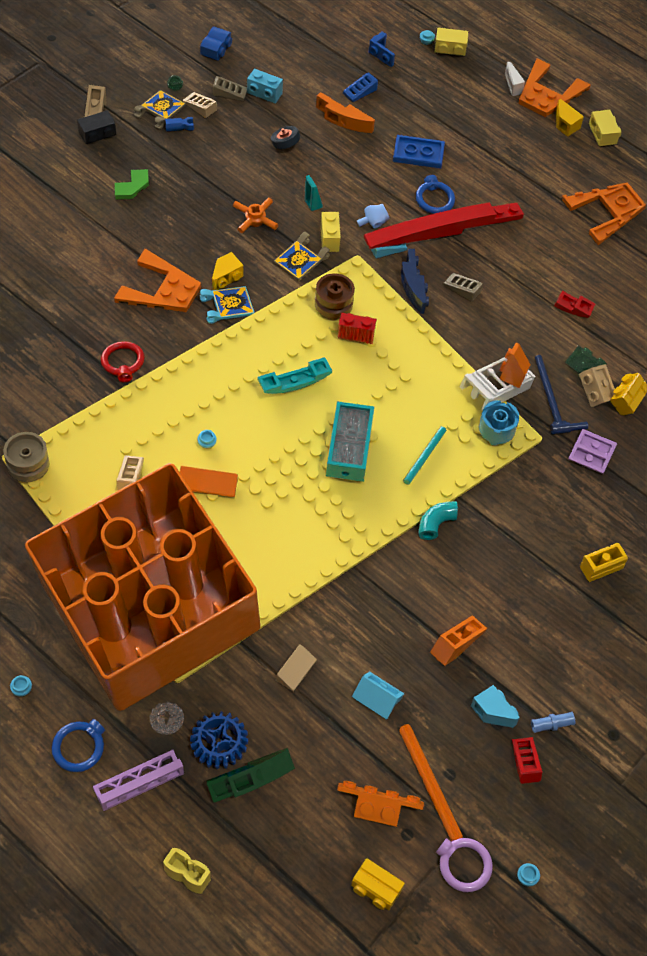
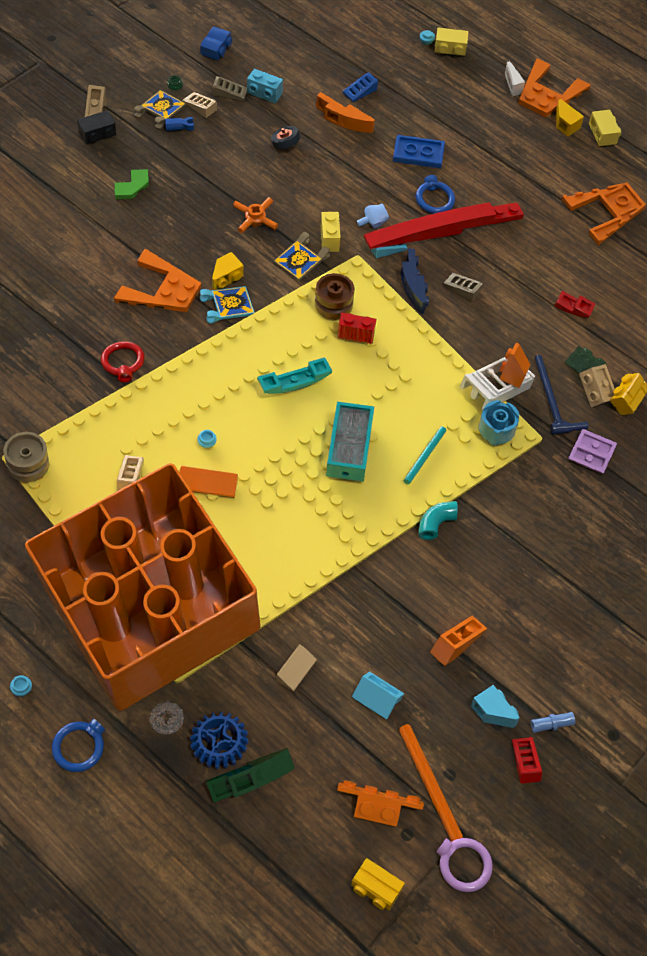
(139, 784): lavender fence -> none
(190, 872): light yellow brick -> none
(312, 195): teal slope -> none
(377, 49): blue bracket -> none
(528, 874): medium azure plate -> none
(603, 562): yellow brick -> none

